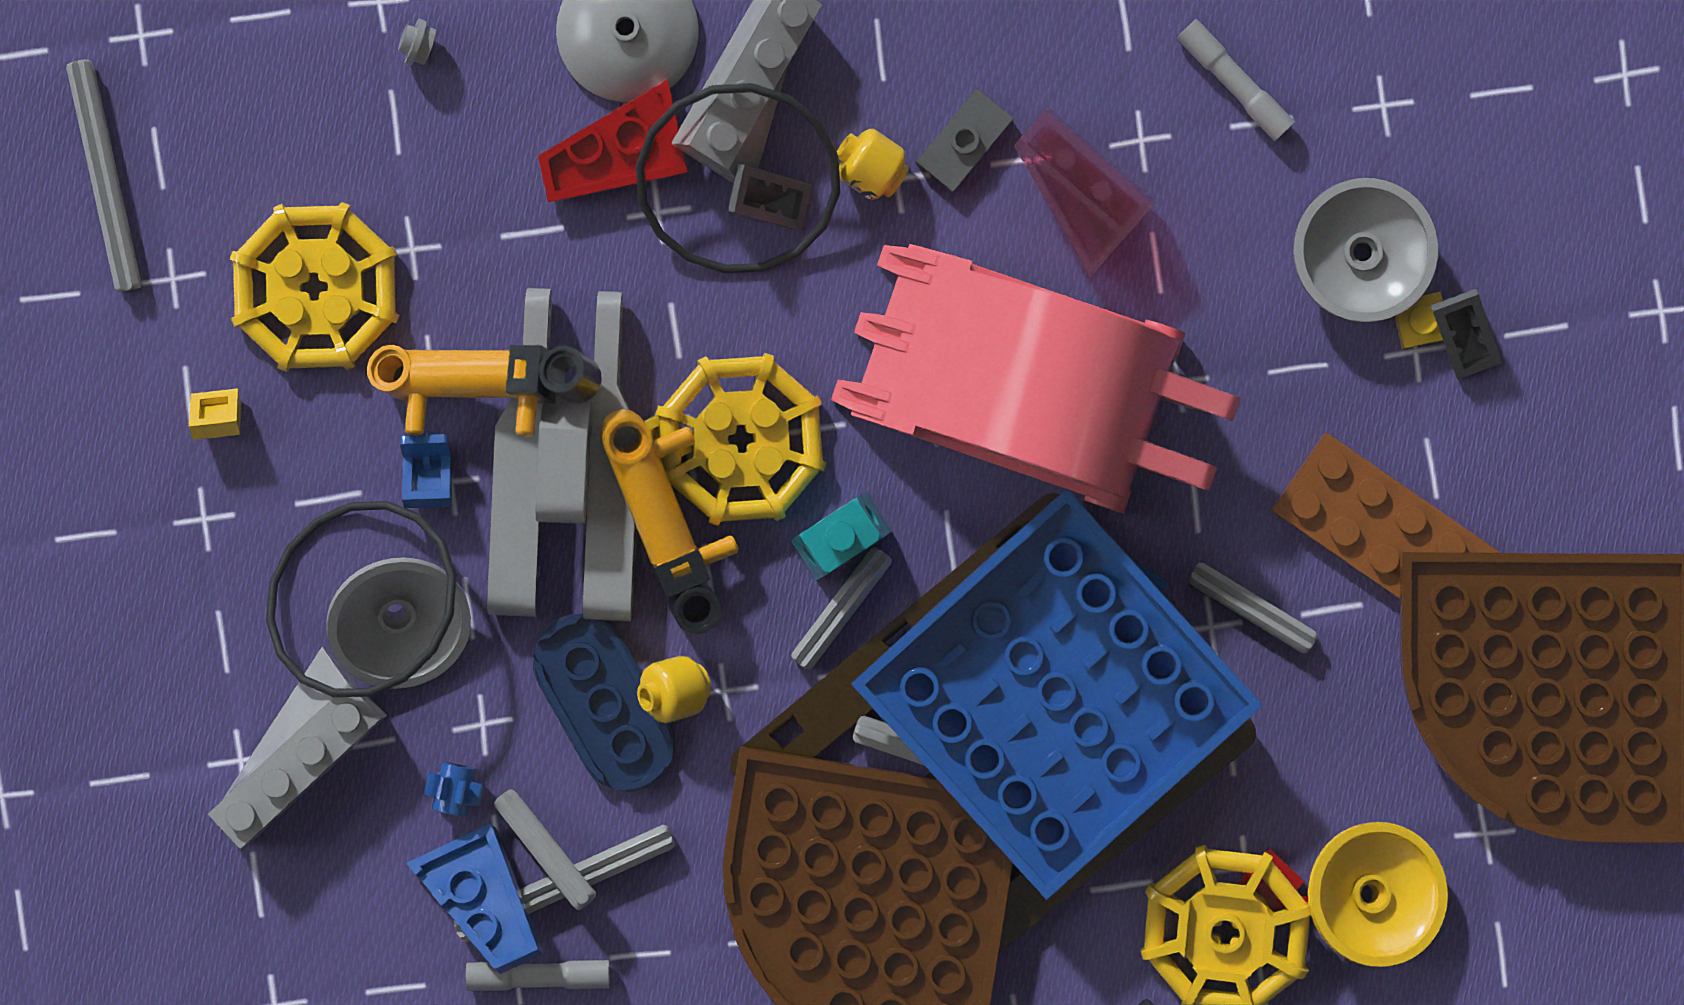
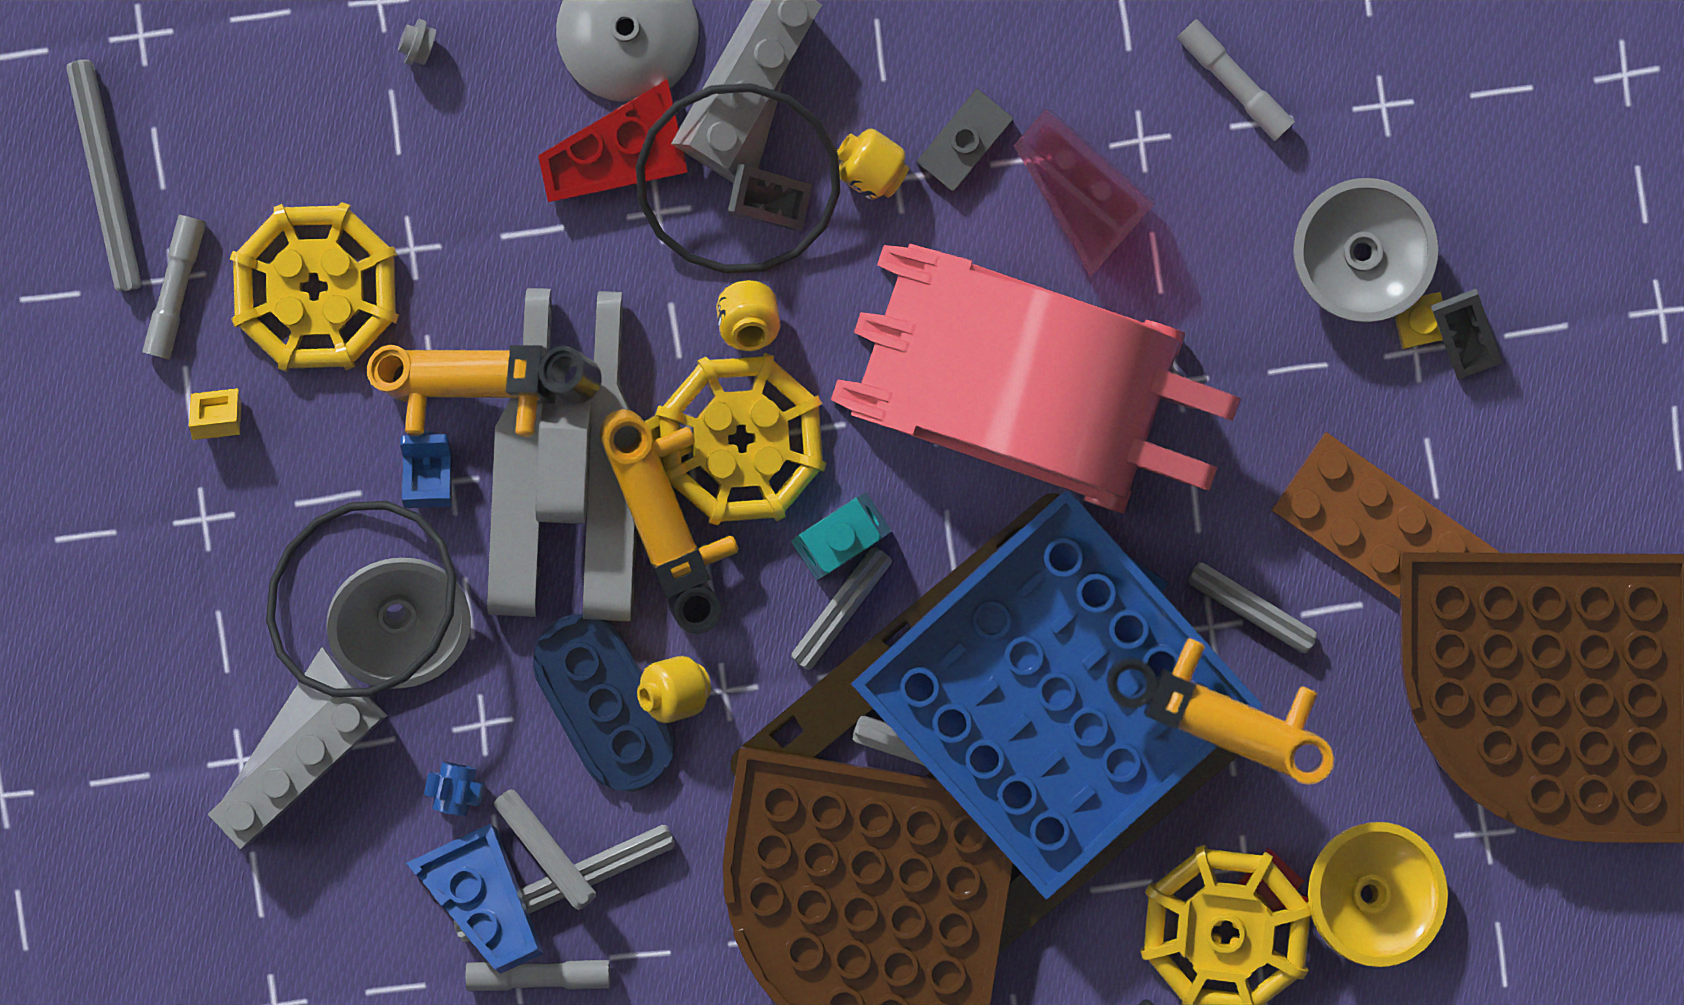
(182, 257): none -> light grey piece
(748, 315): none -> yellow head
(1222, 720): none -> light orange piece

